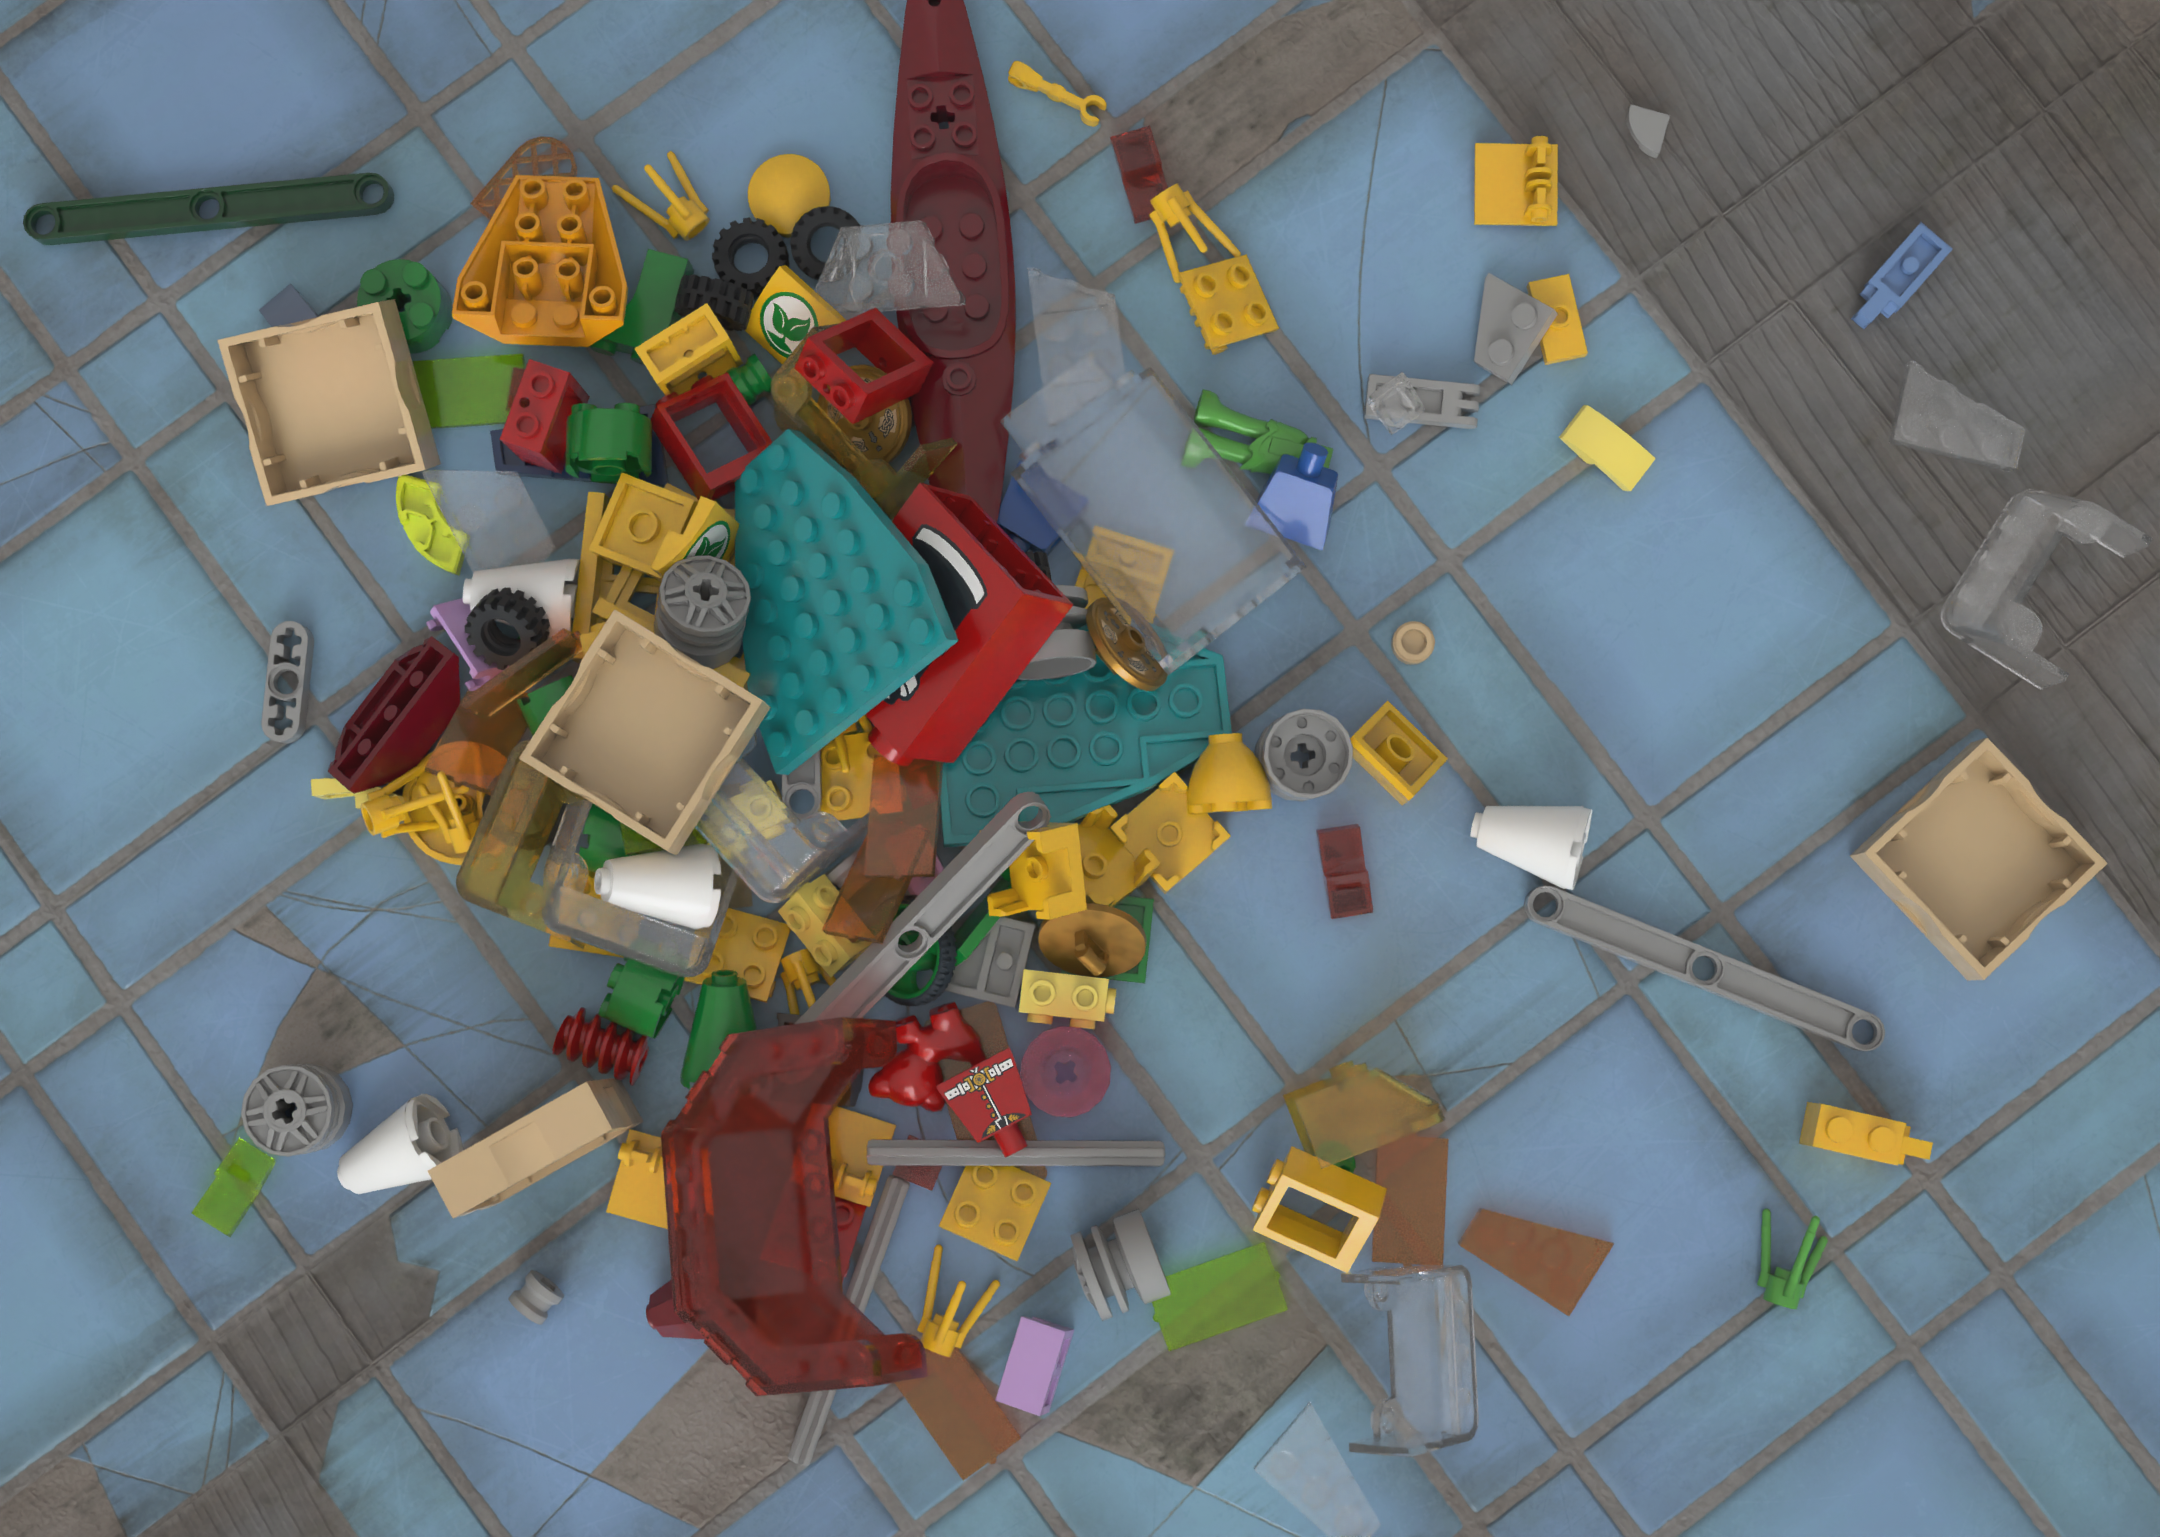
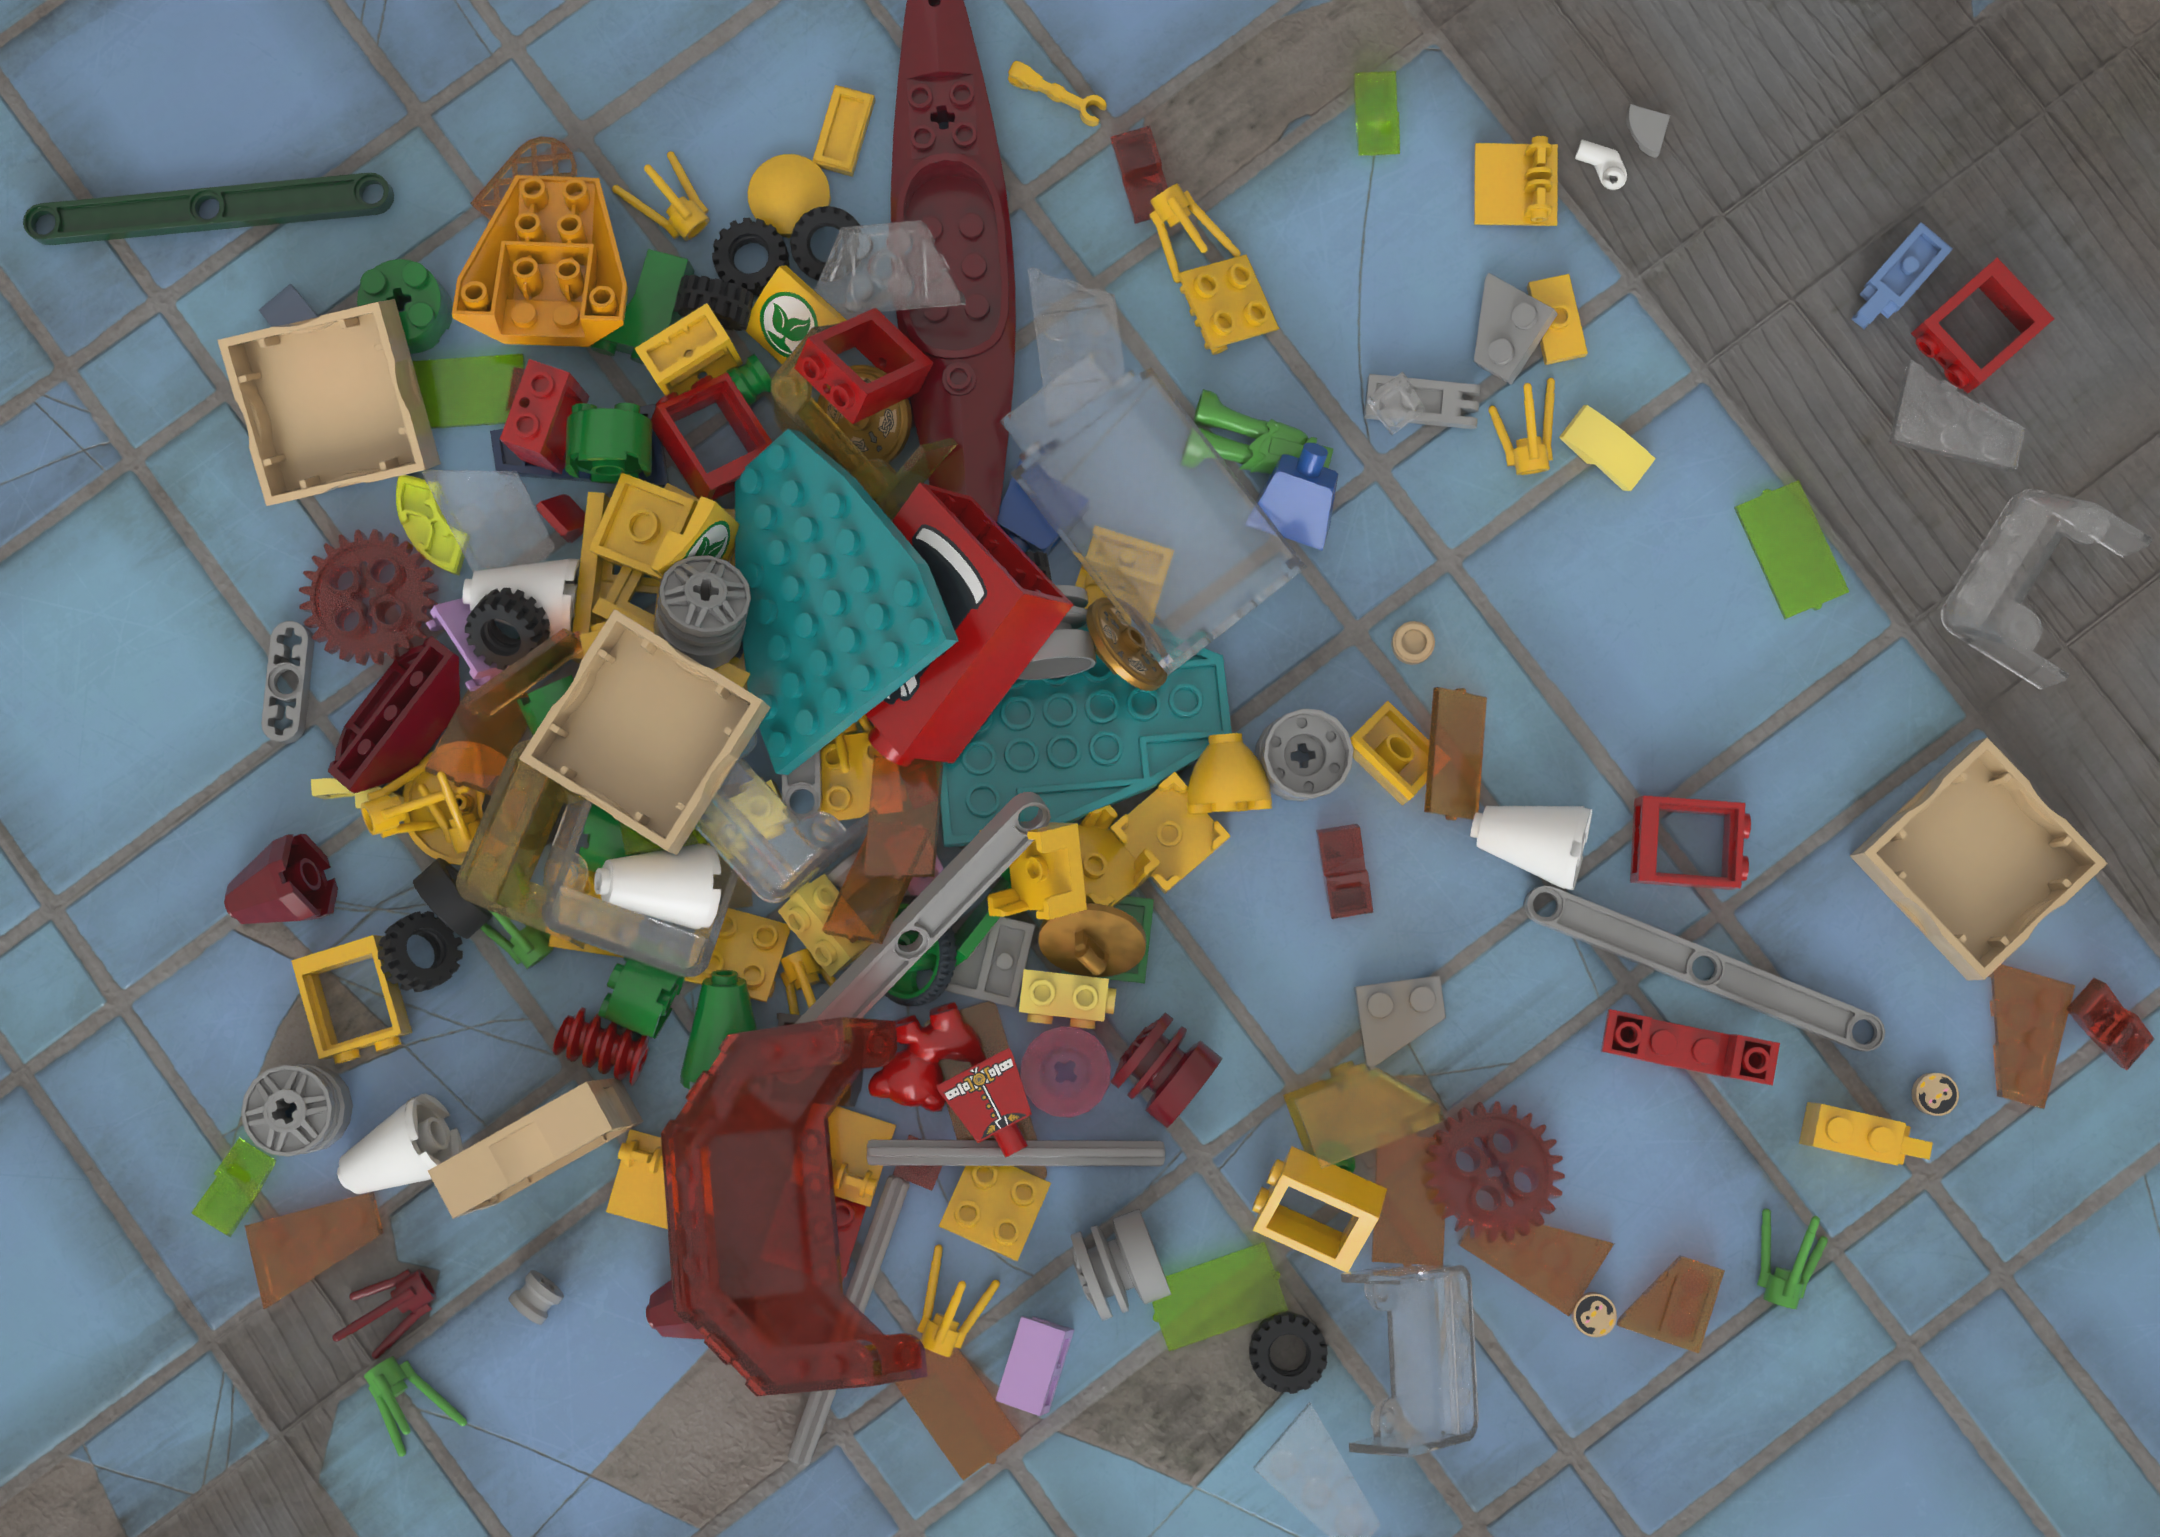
(283, 884): none -> dark red cone
(306, 1243): none -> clear orange wing
(307, 976): none -> yellow window
(333, 605): none -> clear red gear
(387, 1383): none -> bright green plant
(398, 961): none -> black tyre
(411, 1293): none -> dark red plant
(439, 892): none -> black tyre
(526, 945): none -> bright green plant
(563, 516): none -> red slope
(844, 130): none -> yellow tile
(1165, 1069): none -> dark red wheel
(1306, 1373): none -> black tyre
(1376, 113): none -> clear neon green slope
(1396, 1014): none -> light grey wing
(1455, 753): none -> clear orange piece
(1527, 1155): none -> clear red gear
(1531, 453): none -> yellow plant
(1594, 1315): none -> tan tile
(1606, 162): none -> white arm
(1645, 842): none -> red window
(1676, 1304): none -> clear orange wing
(1690, 1048): none -> red slope
(1791, 549): none -> clear neon green piece
(1935, 1094): none -> tan tile
(2010, 298): none -> red window
(2028, 1032): none -> clear orange wing
(2109, 1024): none -> clear red slope

